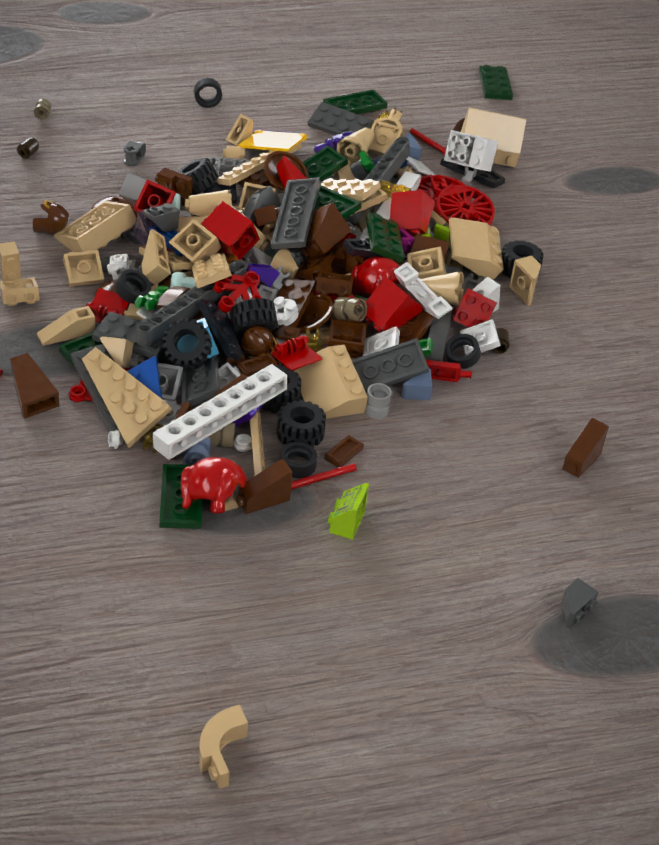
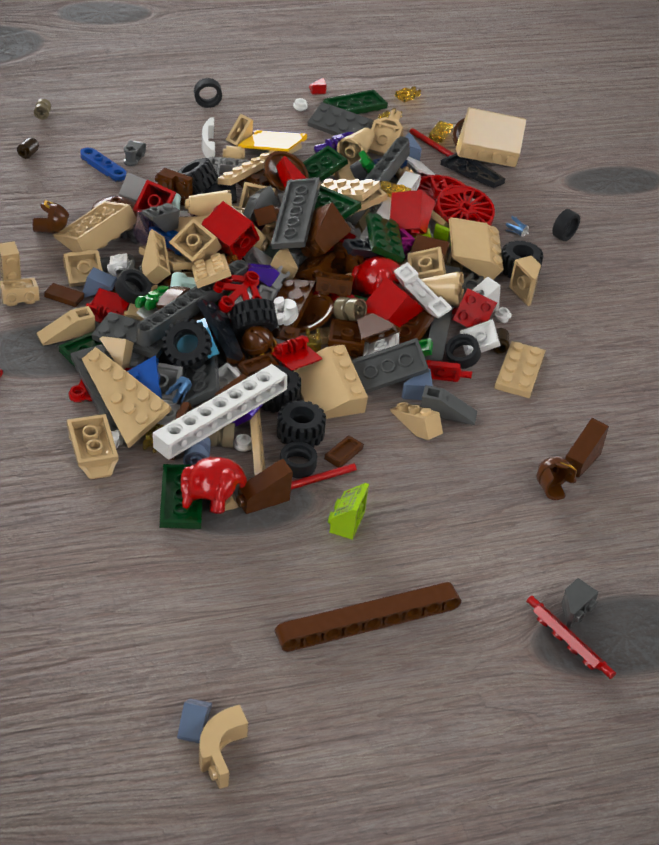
(32, 386): reddish brown slope -> none
(64, 294): none -> reddish brown tile
(93, 445): none -> tan slope
(96, 280): none -> sand blue slope
(103, 164): none -> blue plate
(183, 385): none -> flat silver piece
(193, 719): none -> sand blue slope
(208, 132): none -> white slope
(300, 104): none -> white plate
(318, 87): none -> red slope
(367, 616): none -> reddish brown beam
(375, 328): none -> reddish brown slope
(378, 400): light grey wheel -> none
(407, 94): none -> clear yellow plate
(420, 421): none -> tan slope
(440, 131): none -> clear yellow plate
(447, 405): none -> dark grey slope
(469, 175): light grey plate -> none
(470, 150): white slope -> none
(495, 82): dark green plate -> none
(502, 315): none -> white plate
(520, 369): none -> tan plate
(522, 230): none -> flat silver piece
(552, 474): none -> reddish brown helmet
(566, 225): none -> black tyre
(575, 645): none -> red plate

